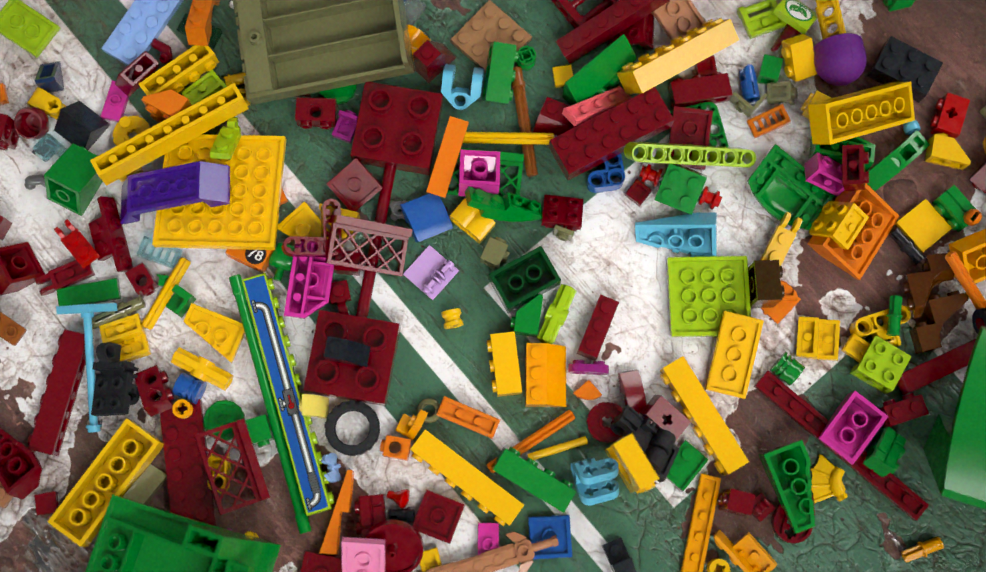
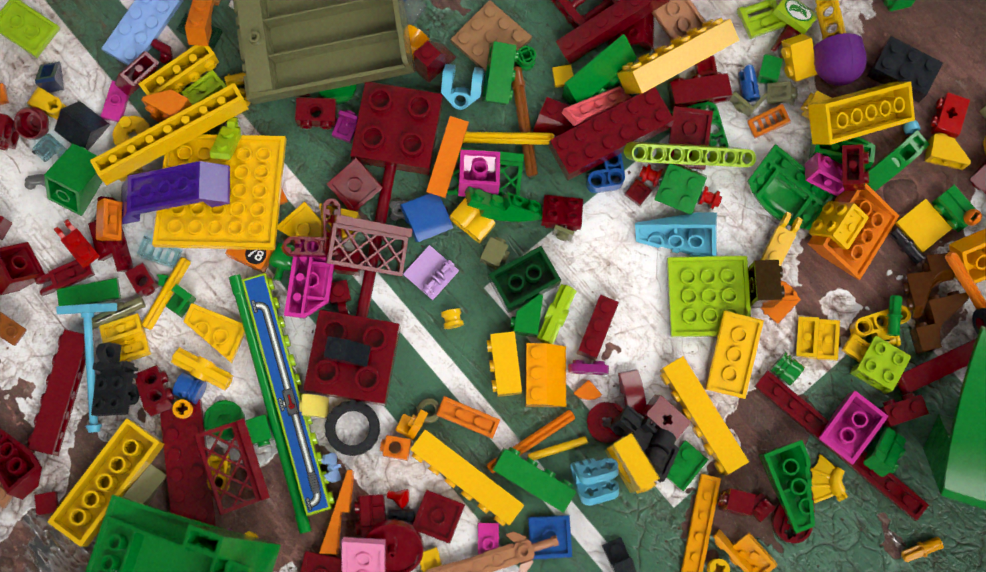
(109, 220): none -> orange slope

